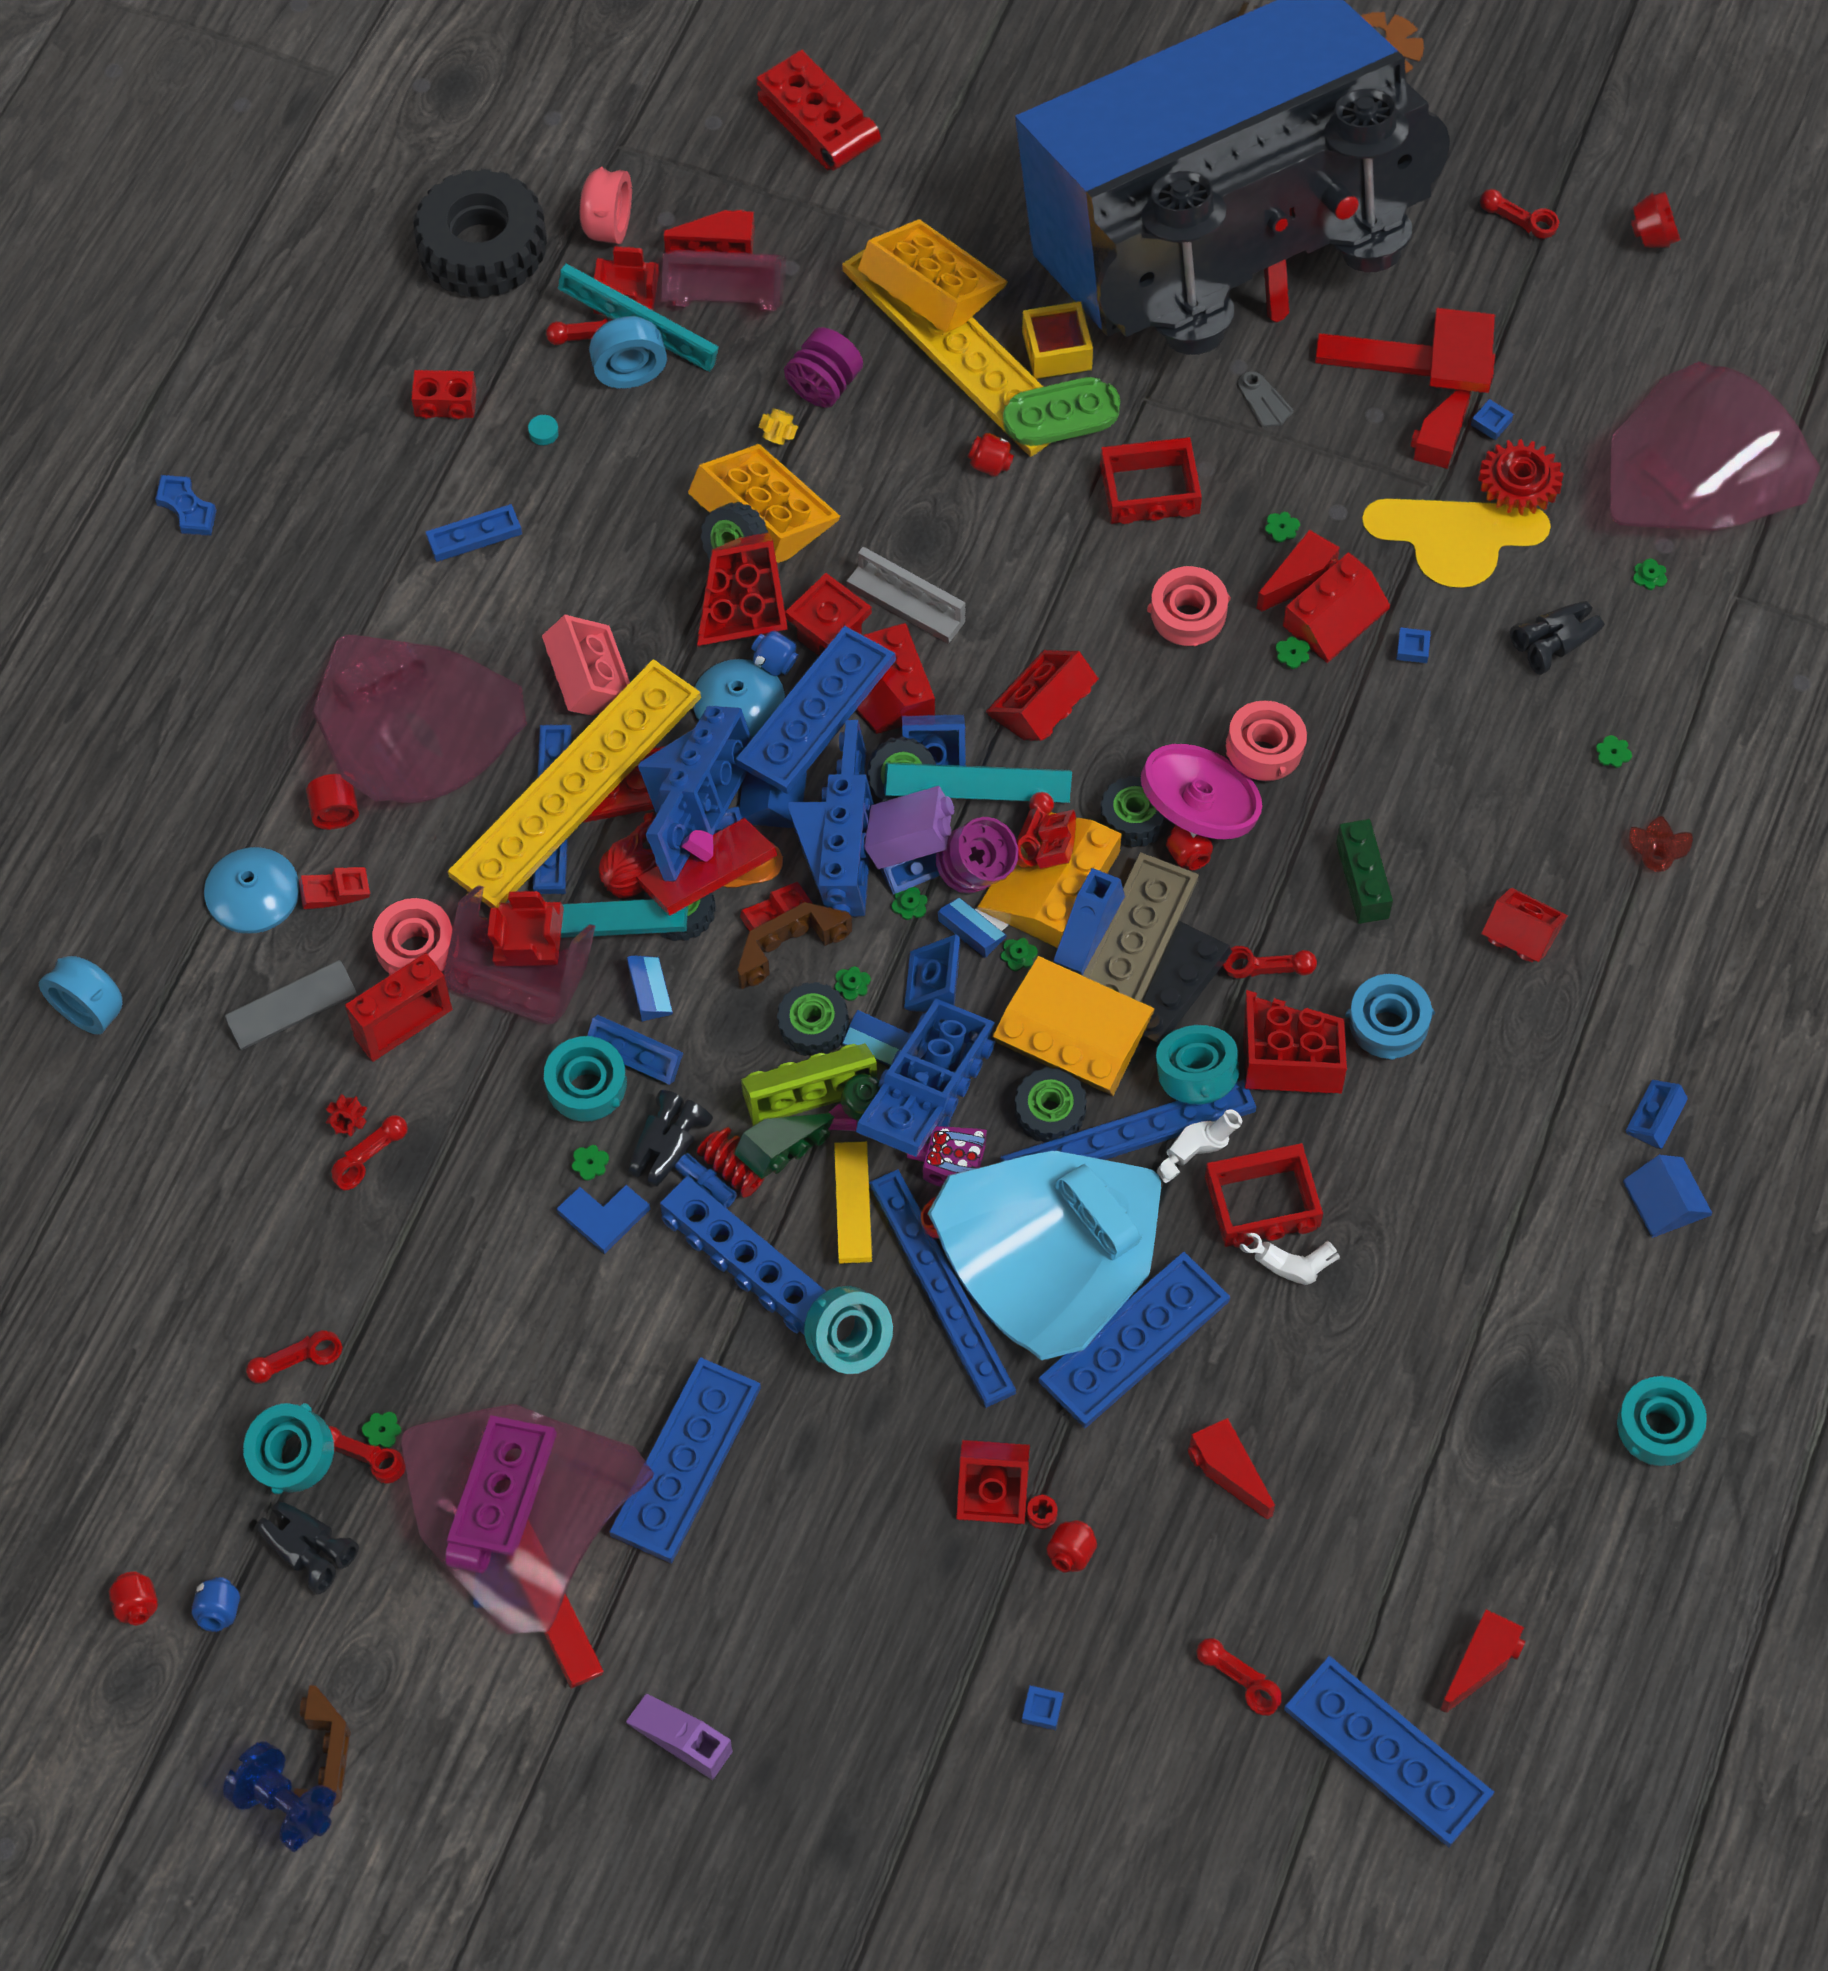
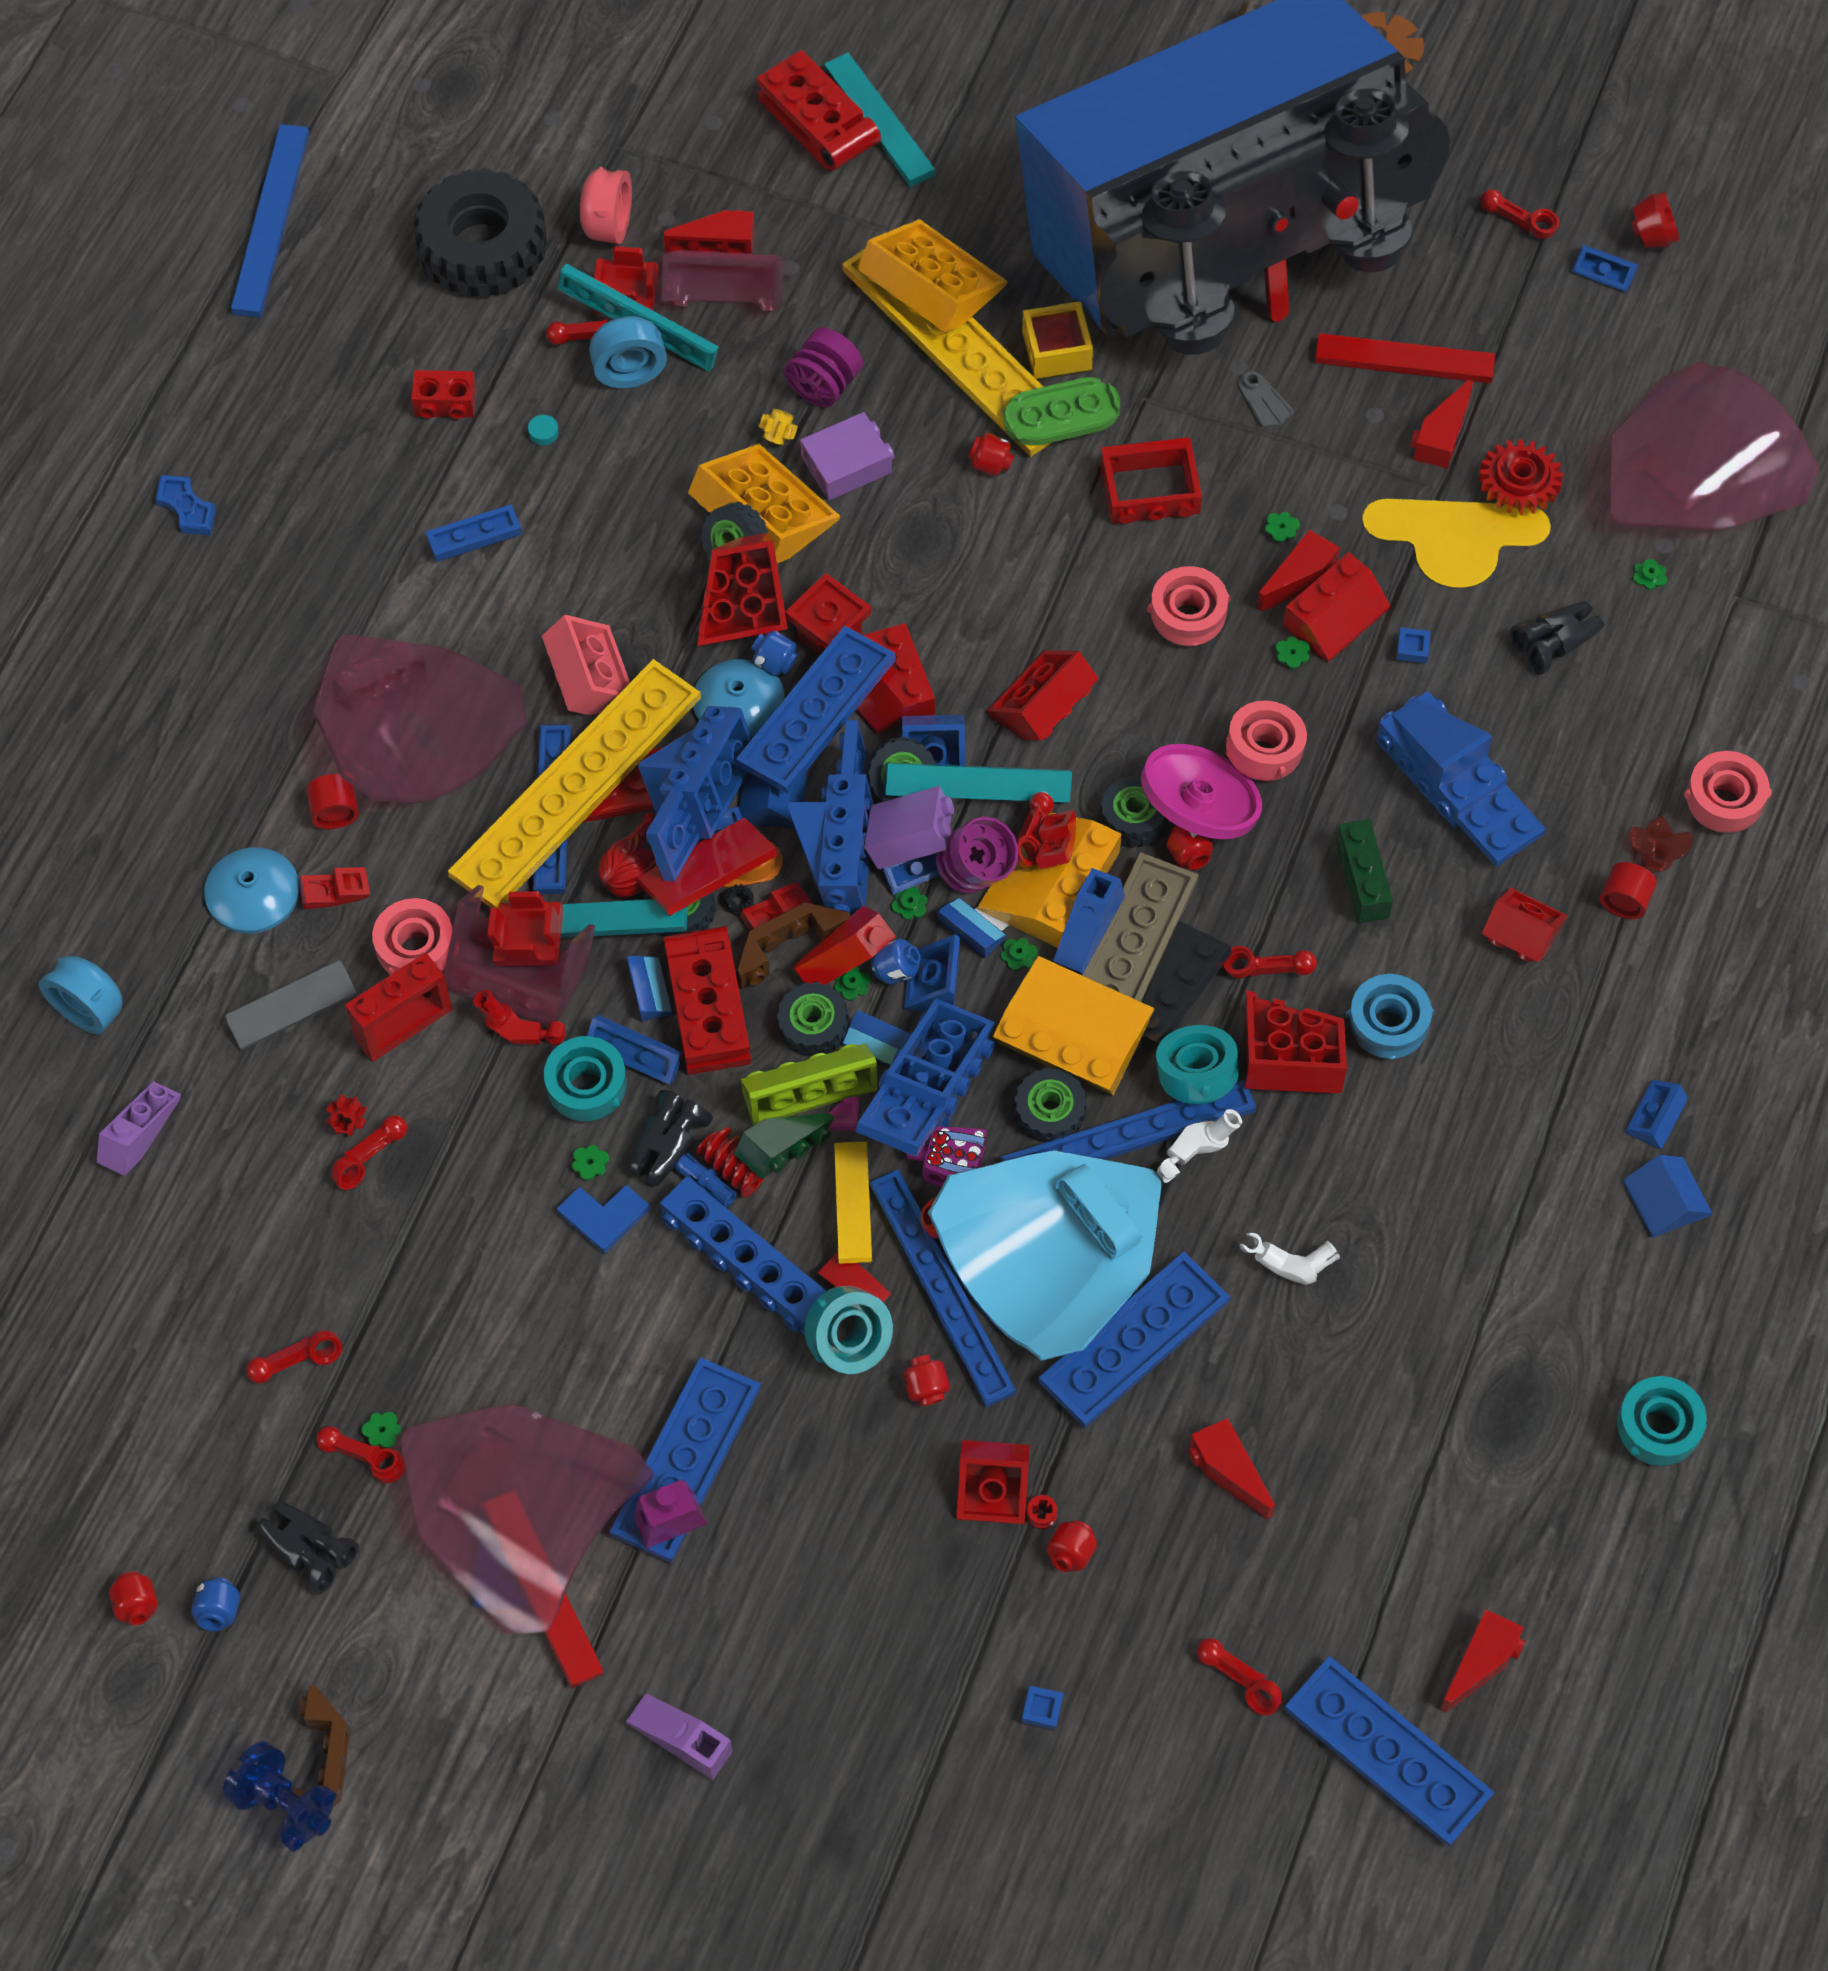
(135, 1128): none -> medium lavender slope
(269, 1435): teal piece -> none
(270, 221): none -> blue tile
(491, 1519): magenta hinge -> none
(510, 1027): none -> red arm
(668, 1513): none -> magenta torso
(699, 844): dark pink tile -> none
(707, 1000): none -> red hinge
(737, 891): none -> black bush
(846, 947): none -> red slope
(847, 455): none -> medium lavender brick
(851, 1274): none -> red slope
(858, 1095): dark green head -> none
(894, 138): none -> teal tile
(896, 962): none -> blue head
(906, 597): light grey fence -> none
(926, 1381): none -> red head
(1261, 1165): red window -> none
(1455, 774): none -> blue wedge
(1462, 350): red tile -> none
(1492, 419): blue plate -> none
(1605, 268): none -> blue slope
(1613, 745): green plant -> none
(1628, 890): none -> red piece
(1733, 773): none -> coral piece

